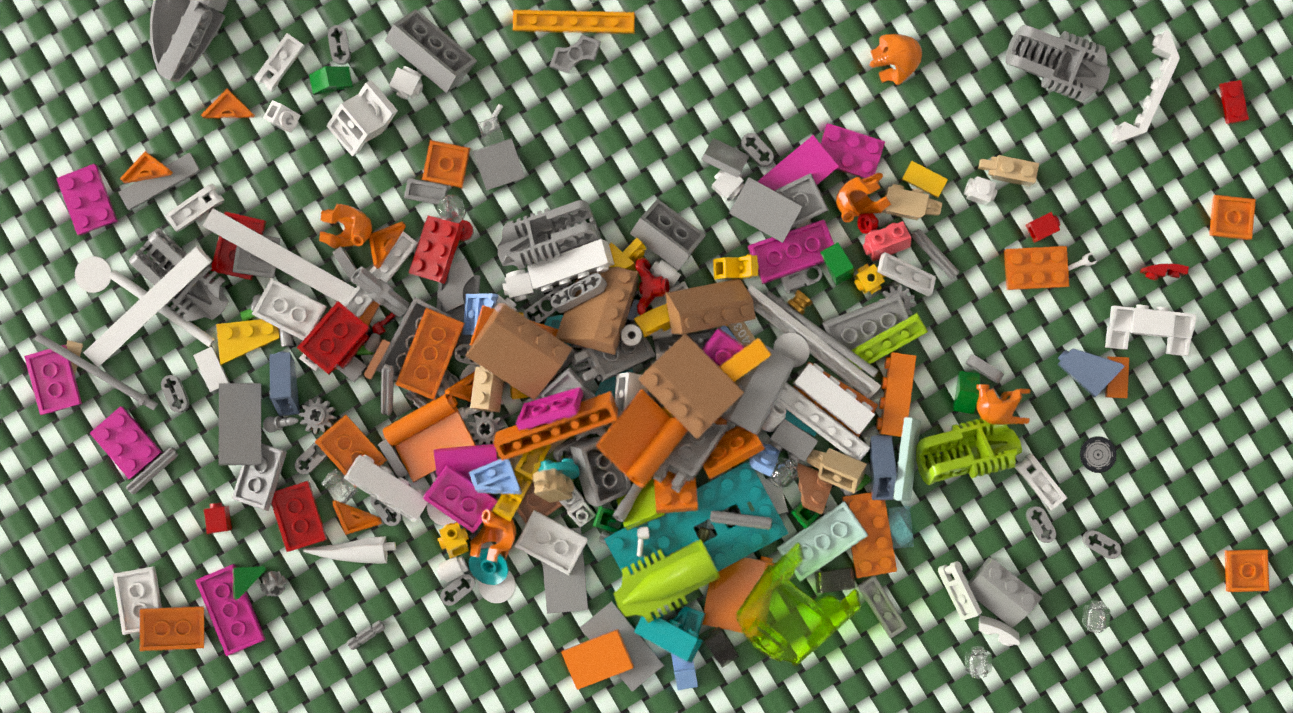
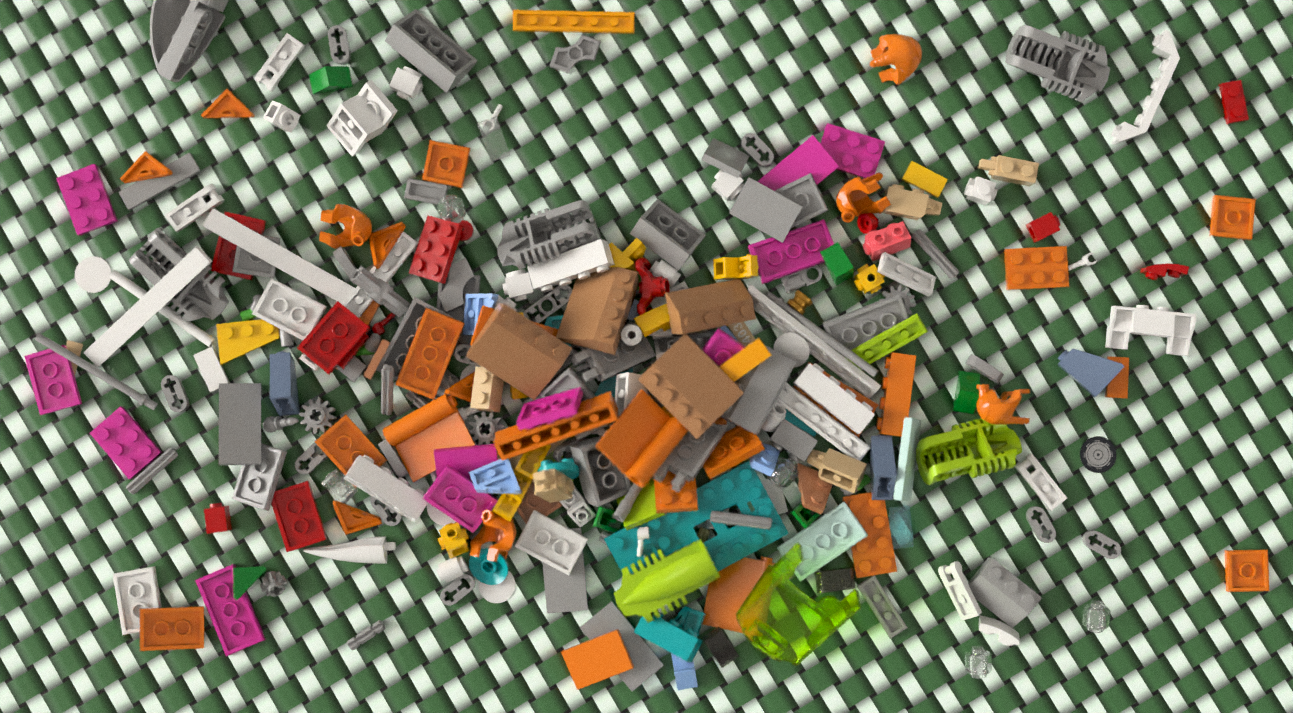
(499, 164): light grey tile -> none
(590, 287): light grey beam -> none

